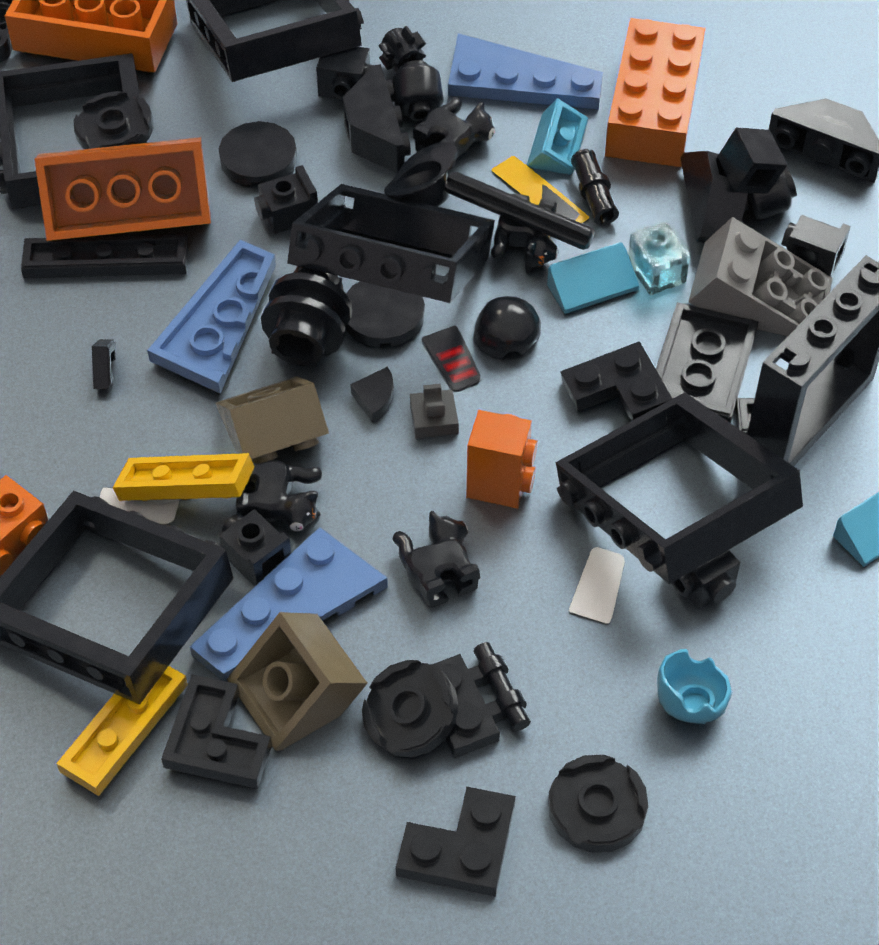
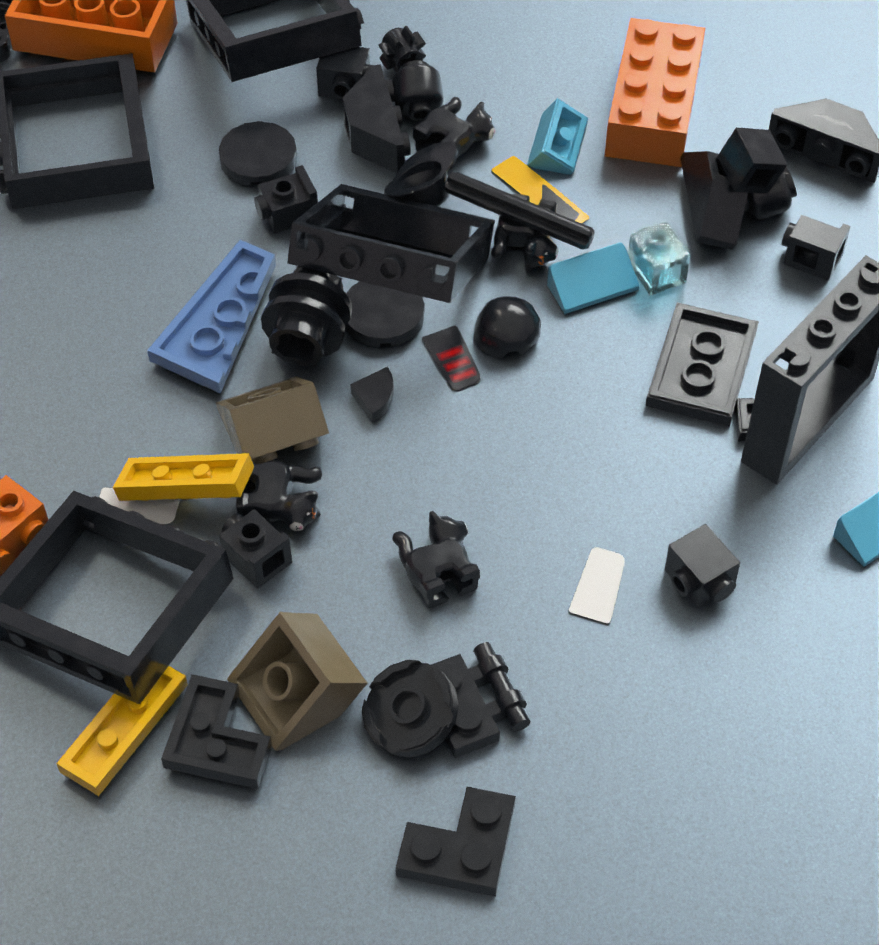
(102, 354): black tile -> none
(105, 256): black tile -> none
(113, 121): black tile -> none
(123, 188): orange brick -> none
(314, 579): medium blue wing -> none
(434, 412): dark grey tile -> none
(500, 459): orange brick -> none
(510, 74): medium blue wing -> none
(594, 187): black pin -> none
(597, 803): black tile -> none
(621, 374): black plate -> none
(692, 688): medium azure hair -> none
(756, 280): light grey slope -> none
(773, 482): black window -> none

